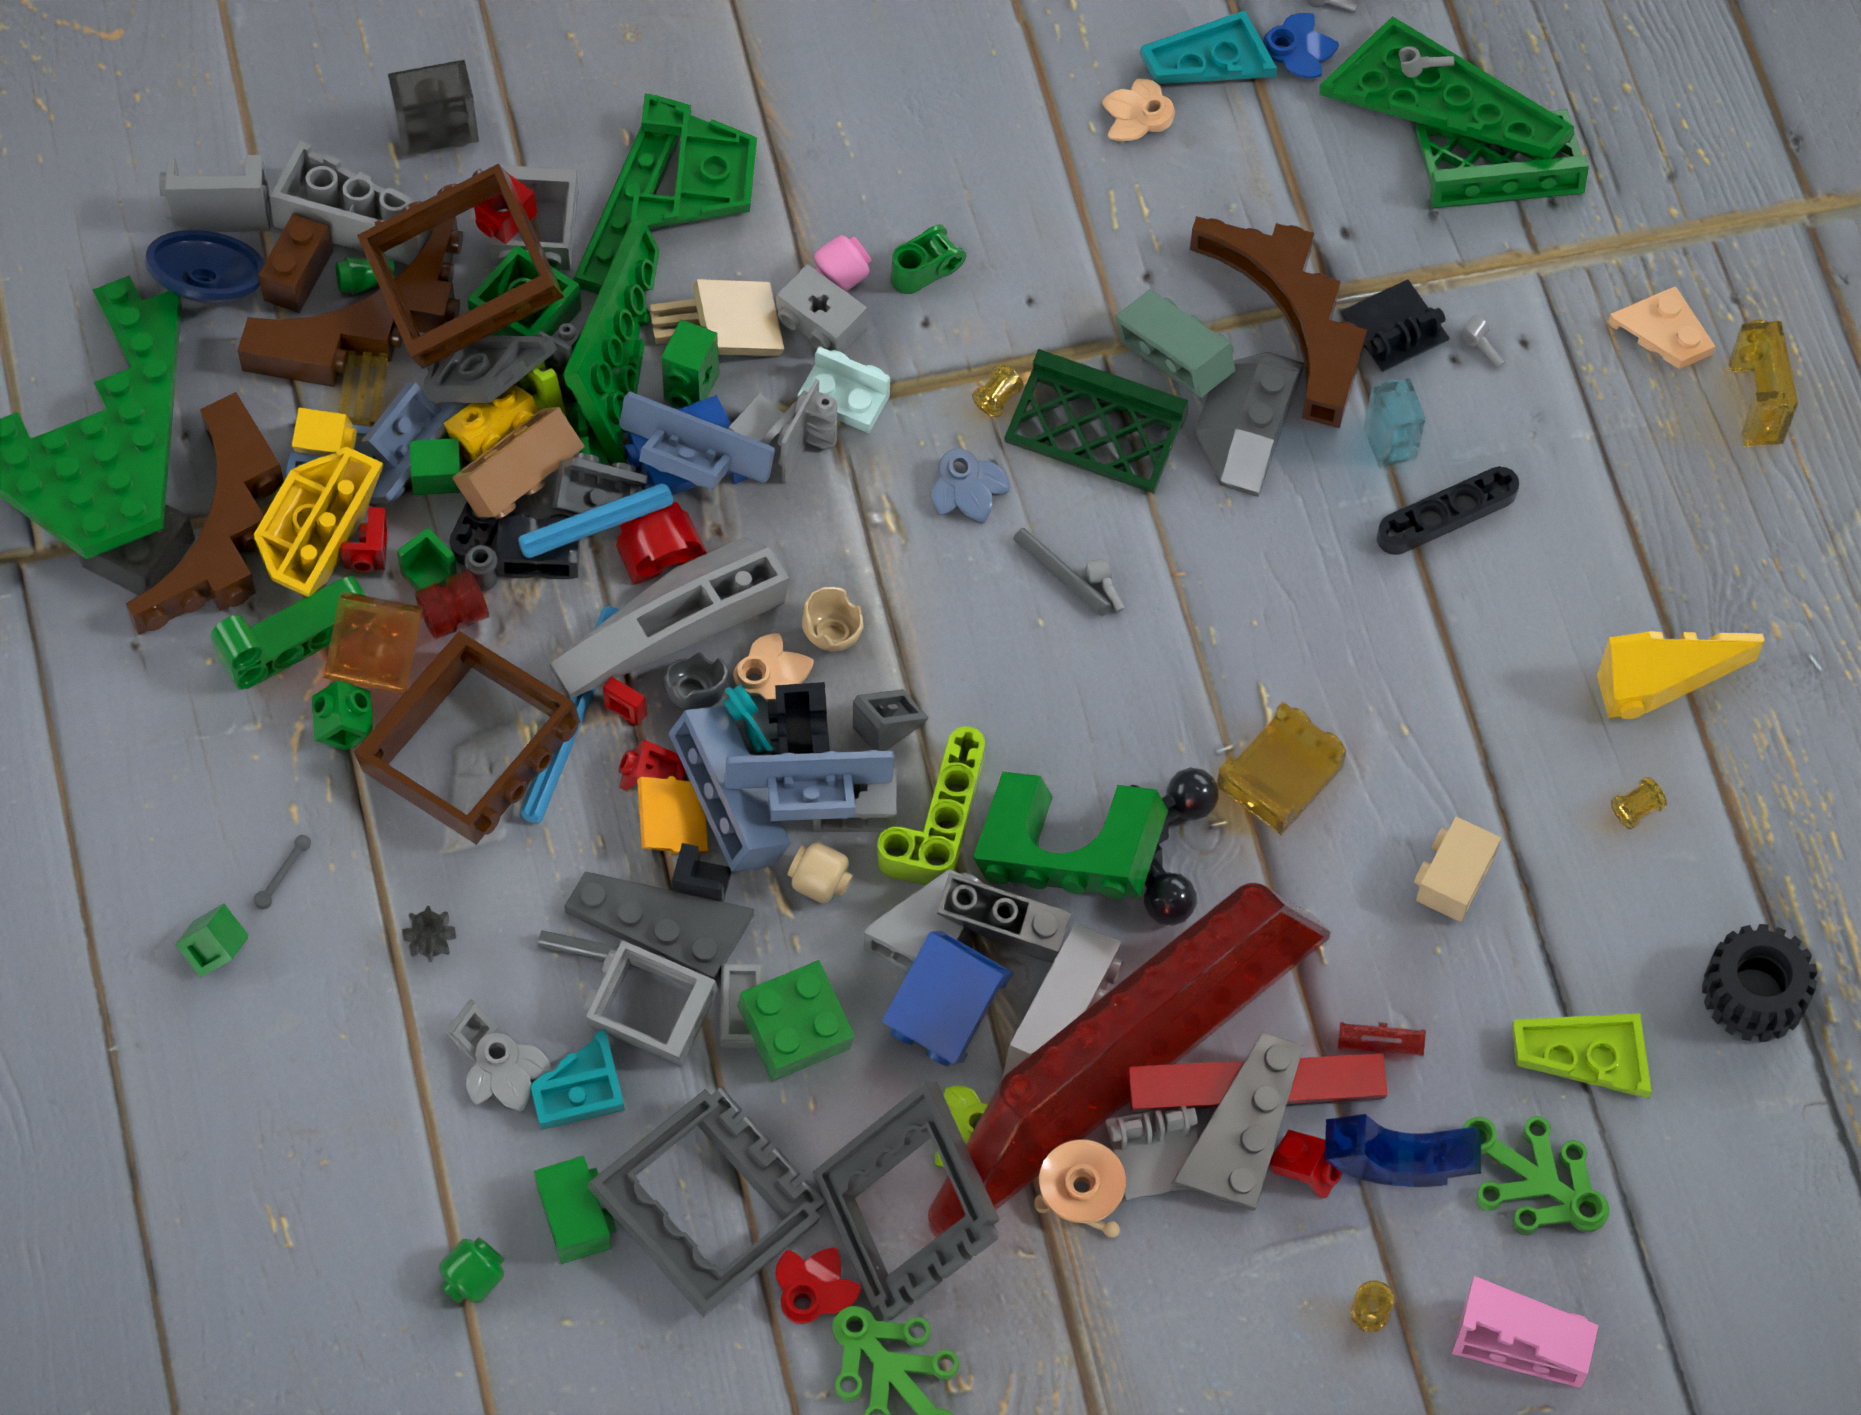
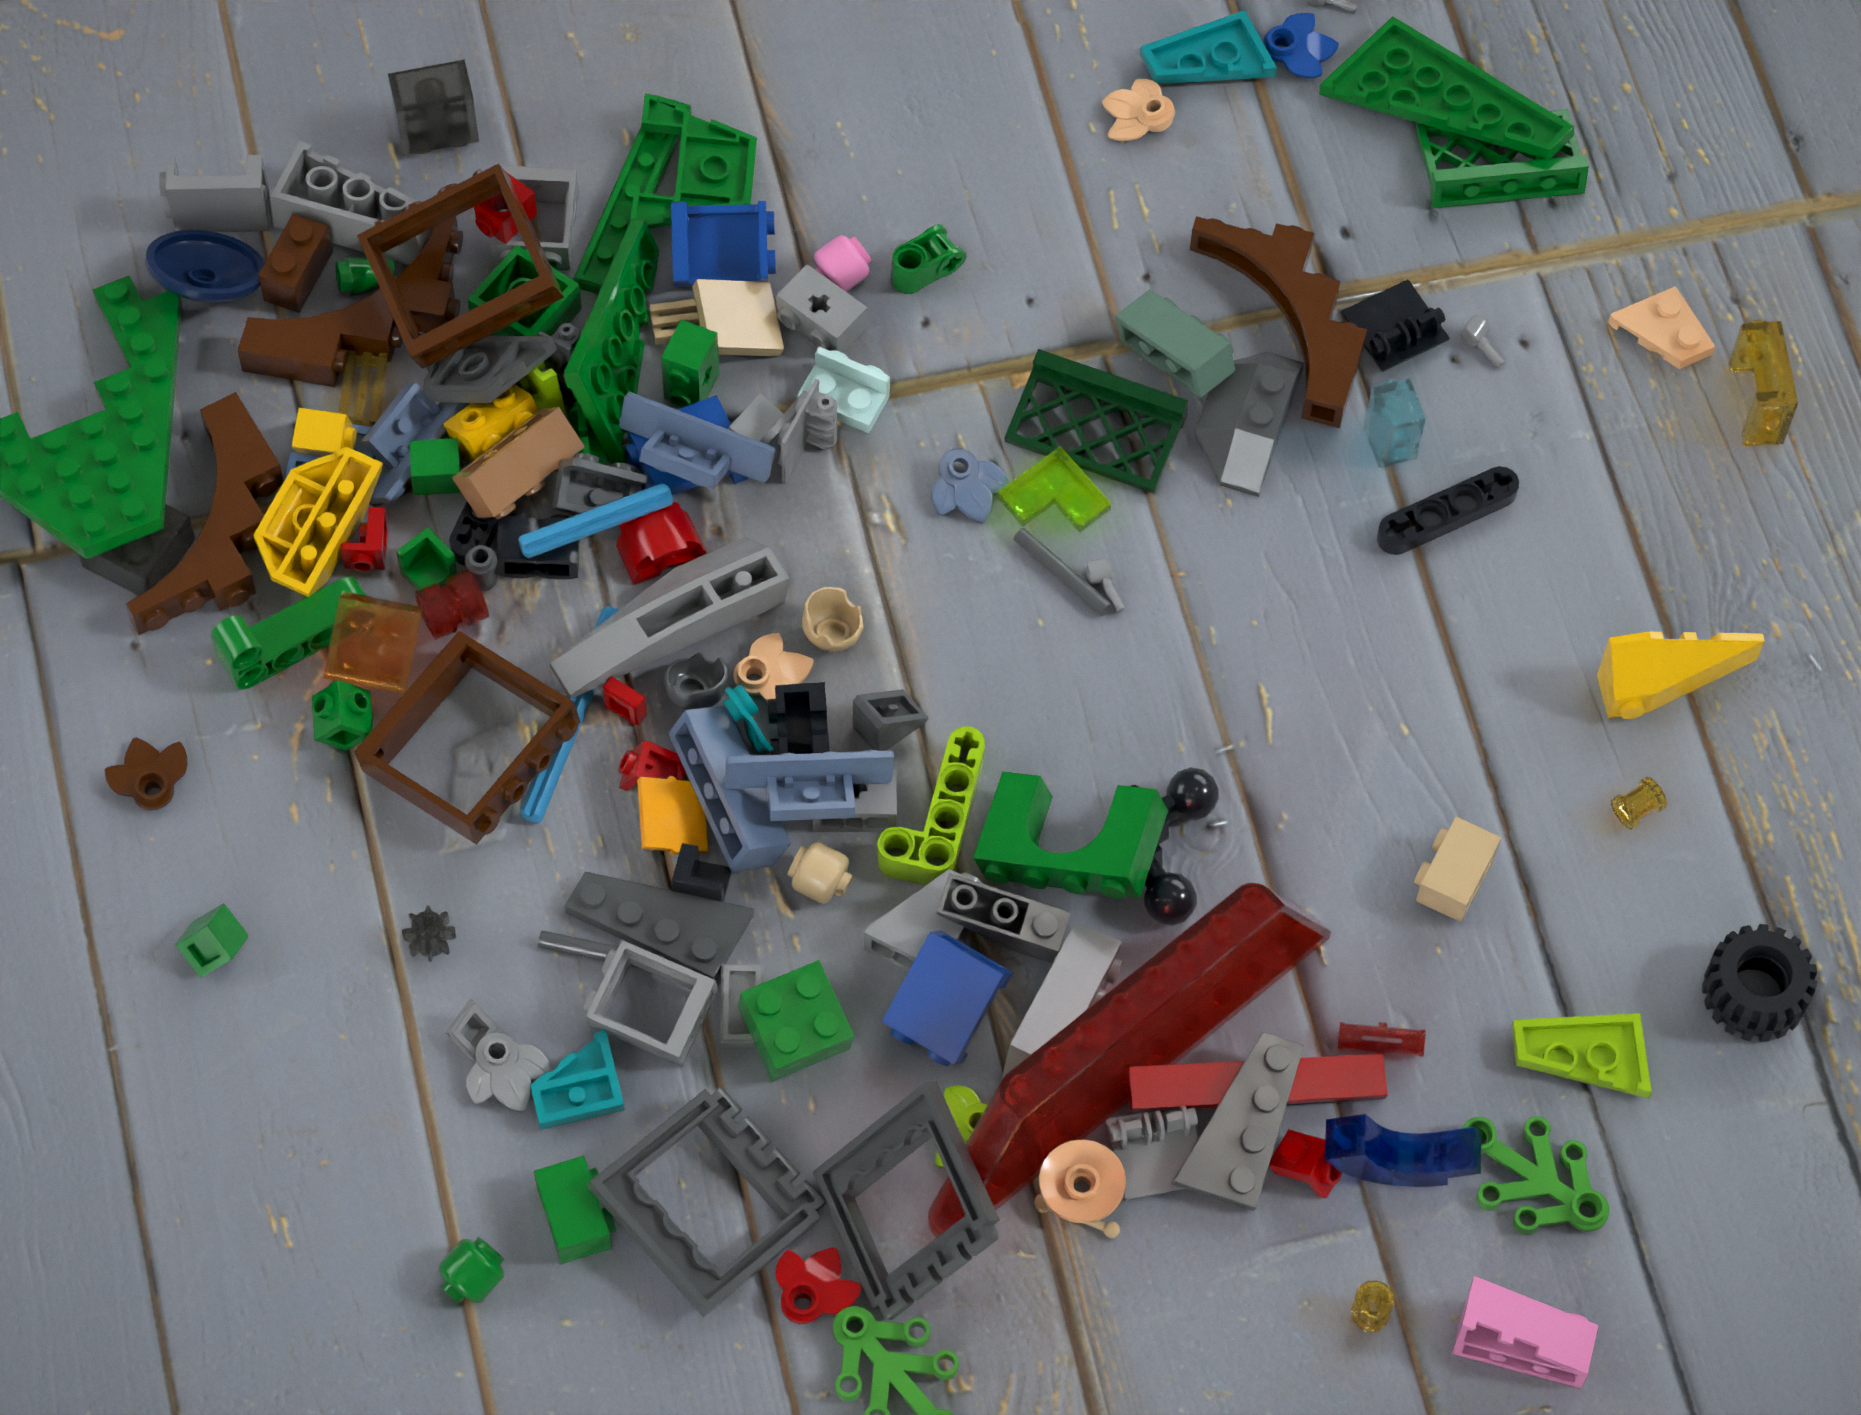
(148, 769): none -> reddish brown plate
(263, 898): dark grey hinge -> none
(721, 243): none -> blue panel
(997, 390): clear yellow bush -> none
(1059, 483): none -> clear neon green plate
(1283, 768): clear yellow panel -> none
(1413, 63): light grey hand -> none

